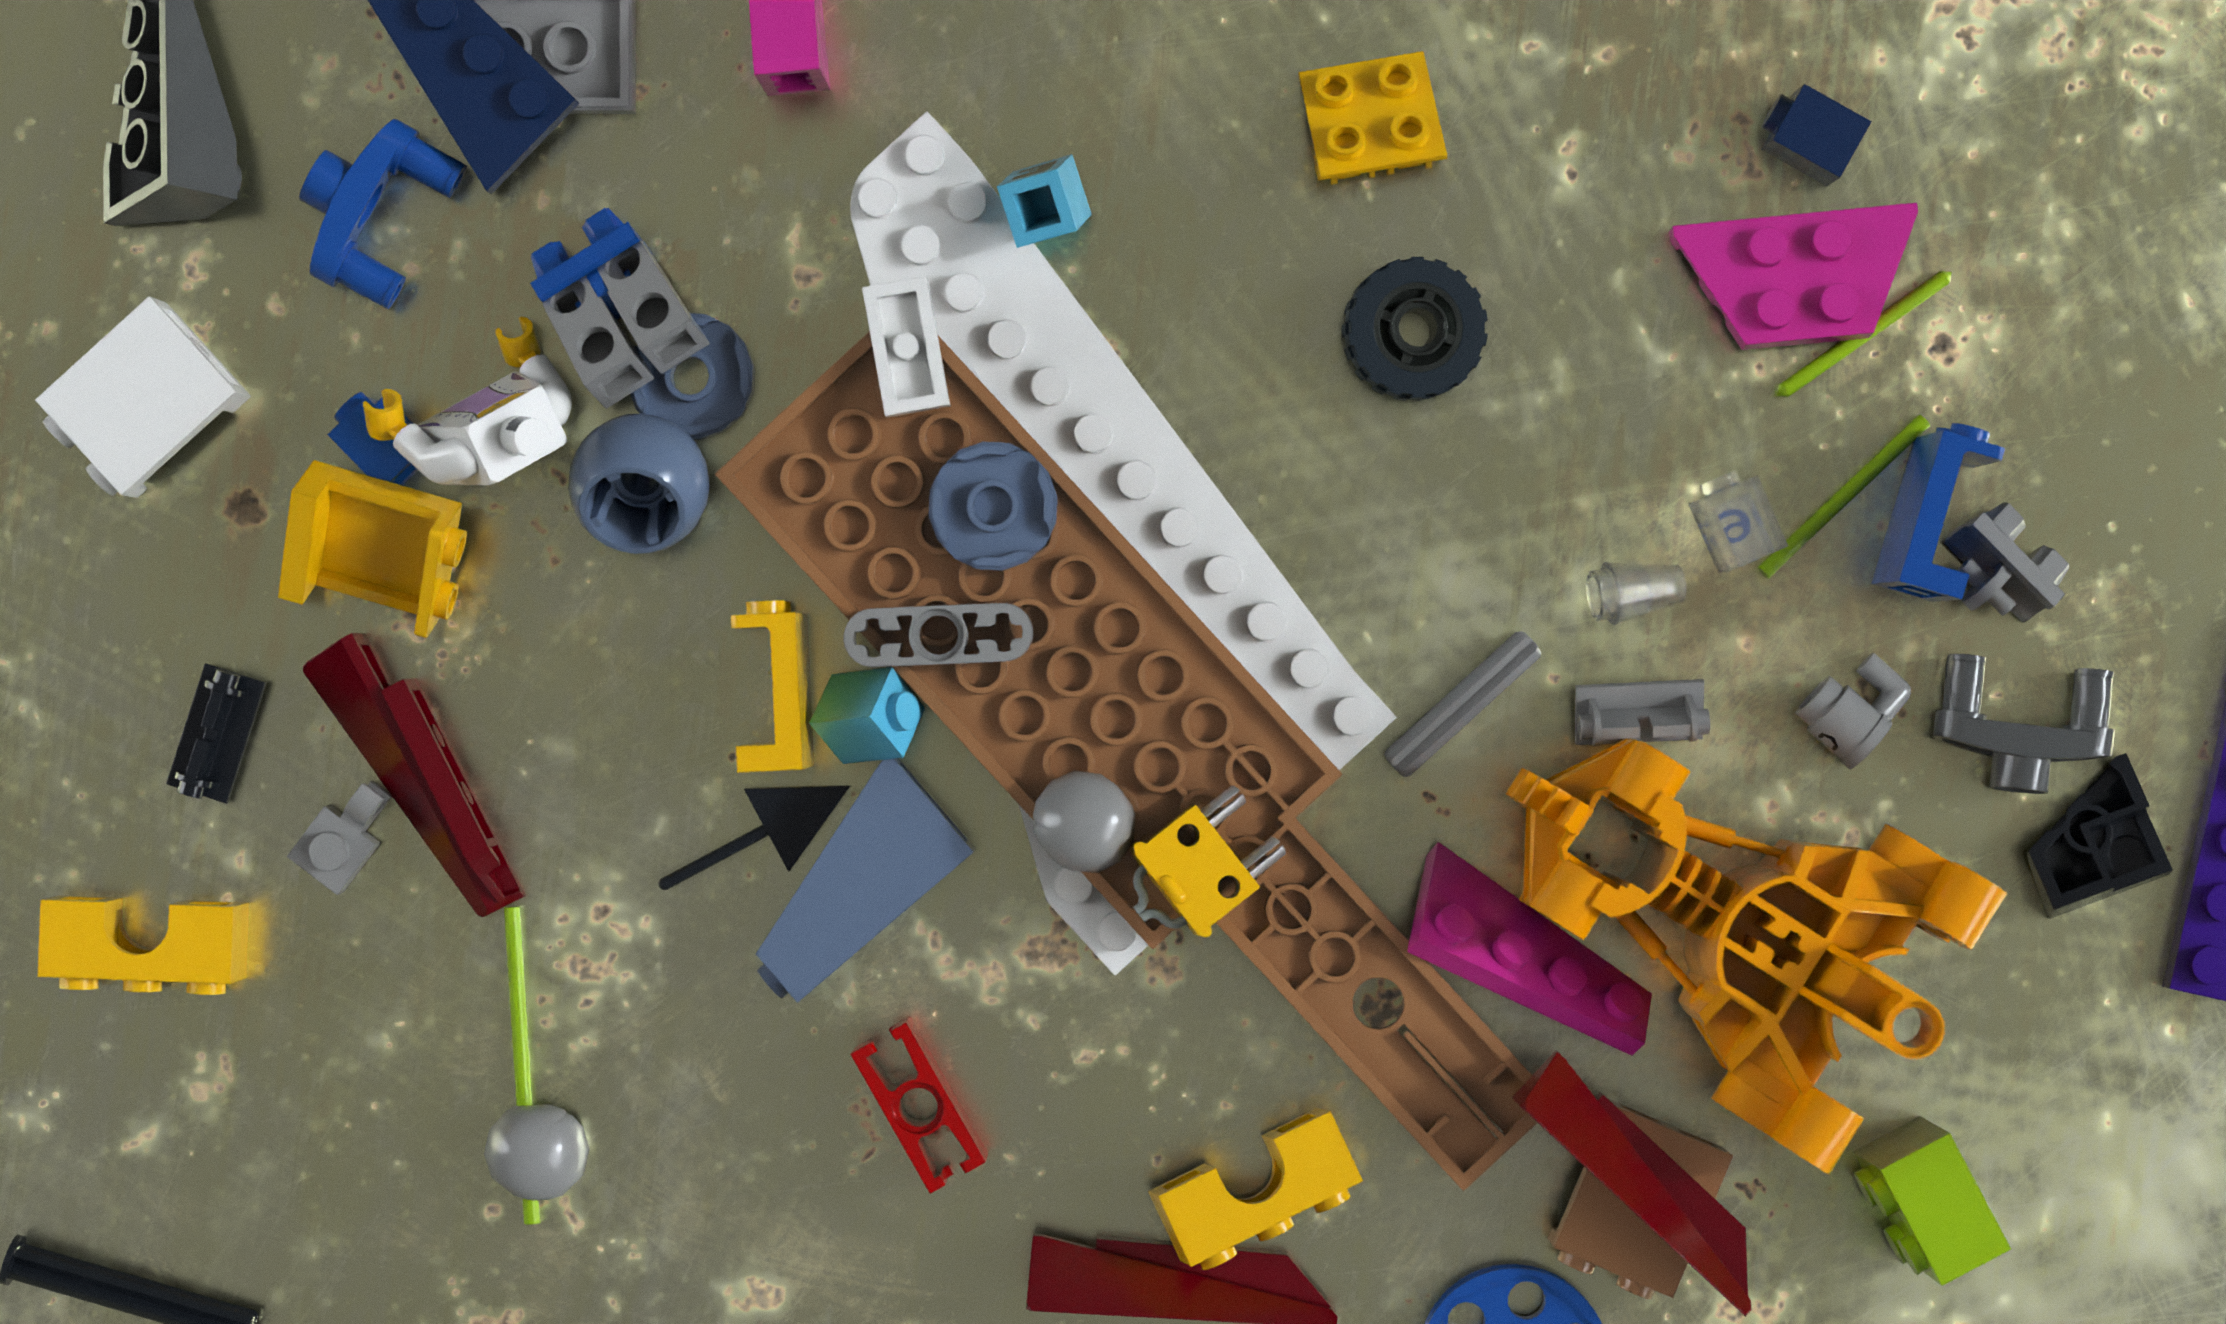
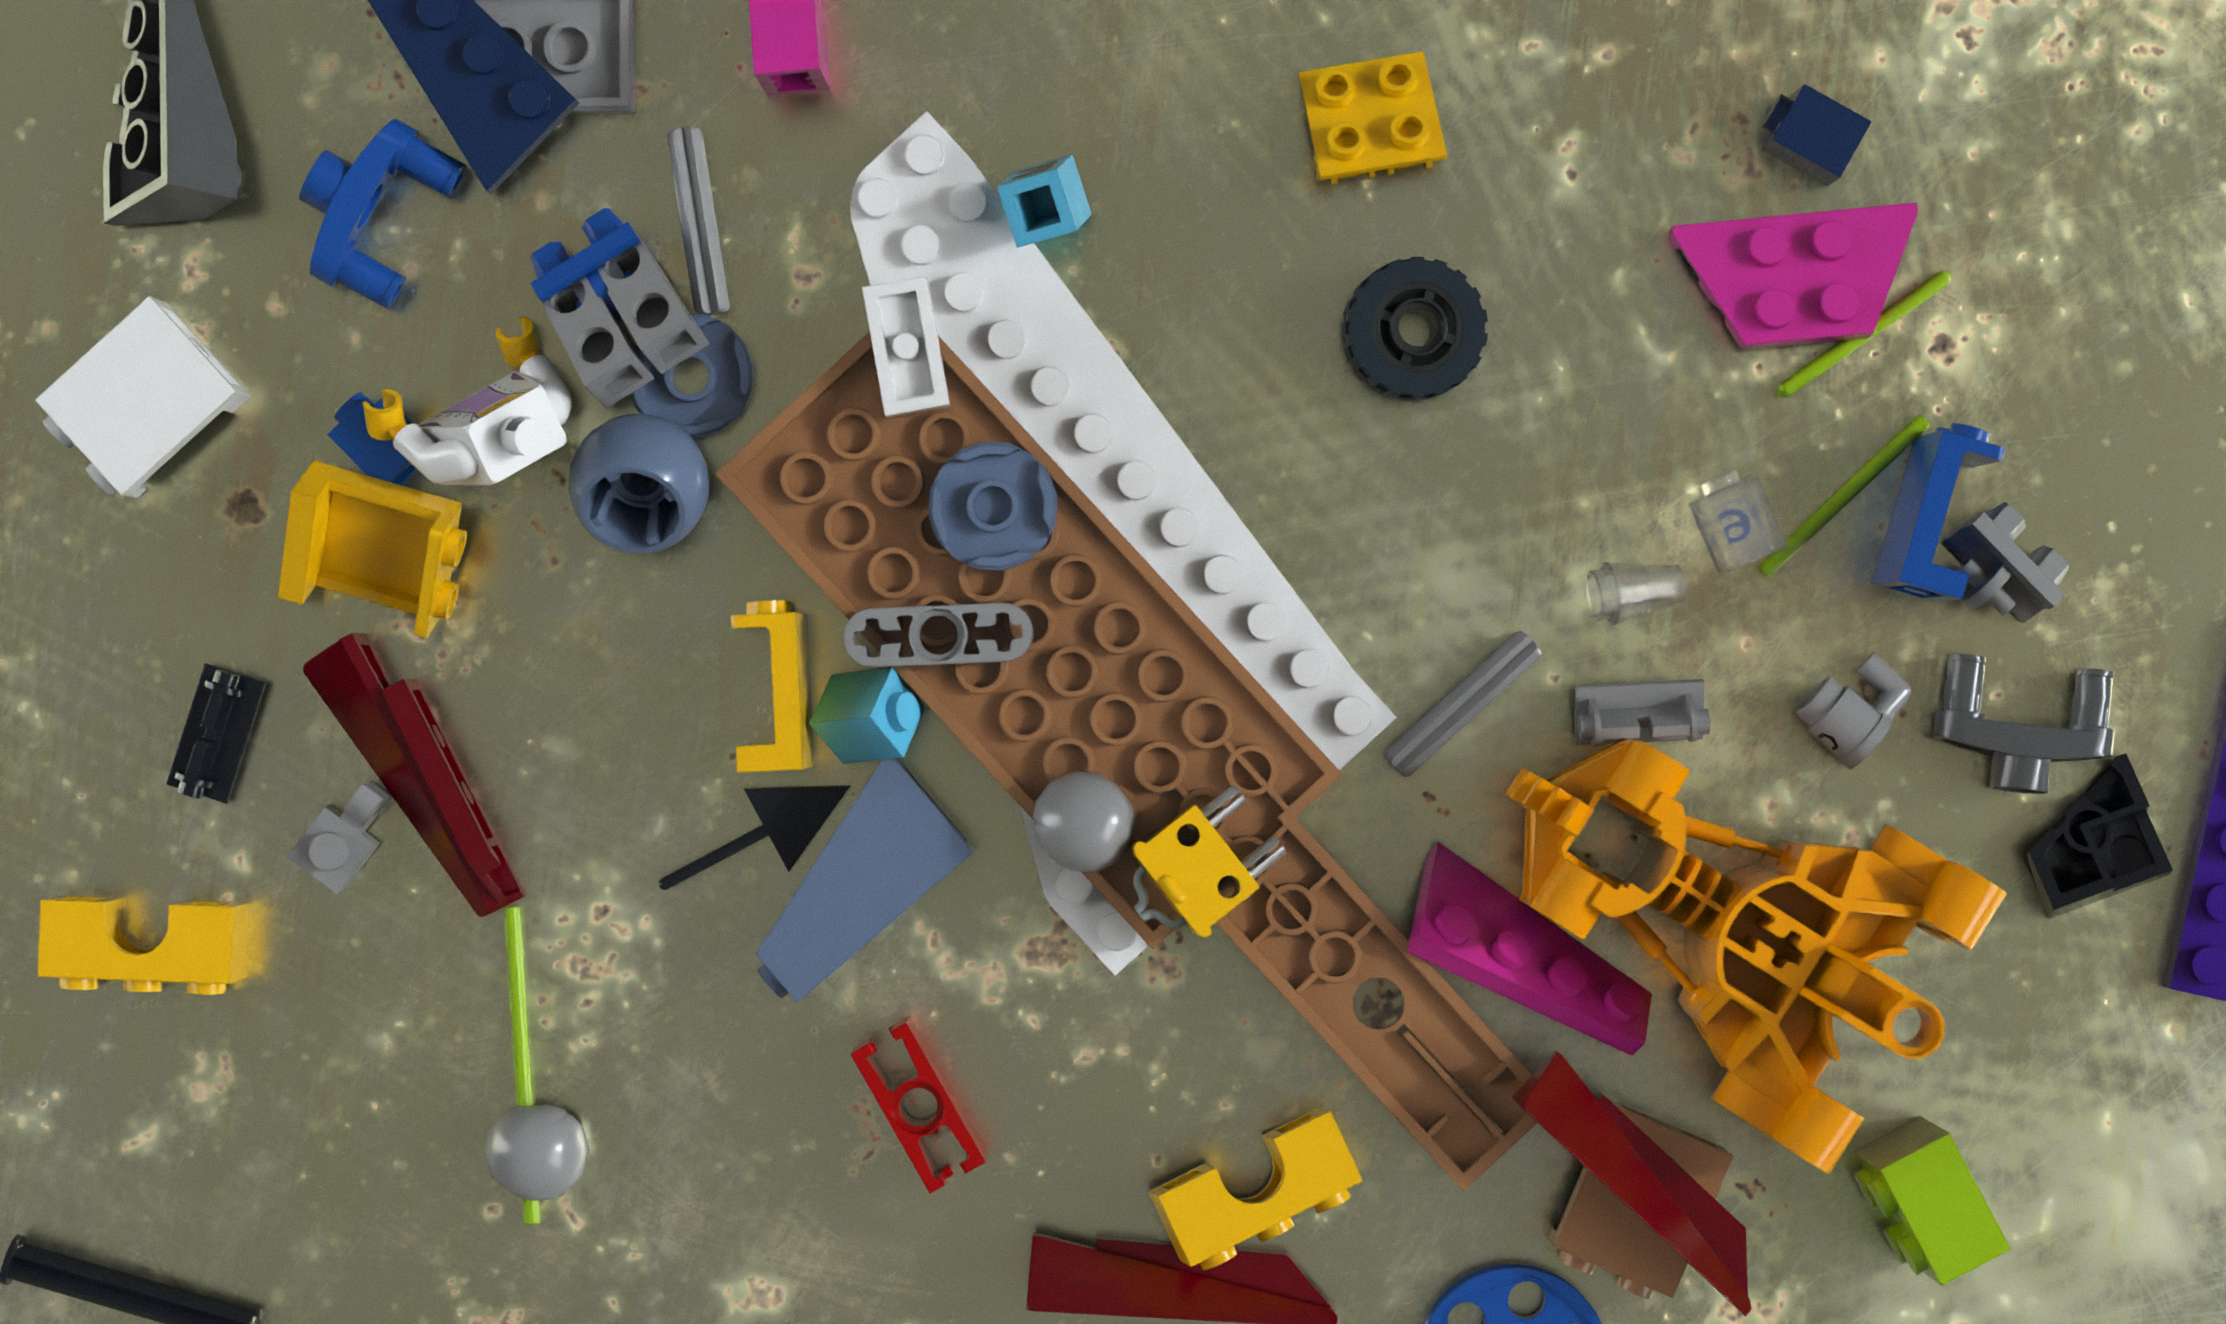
(698, 220): none -> light grey axle

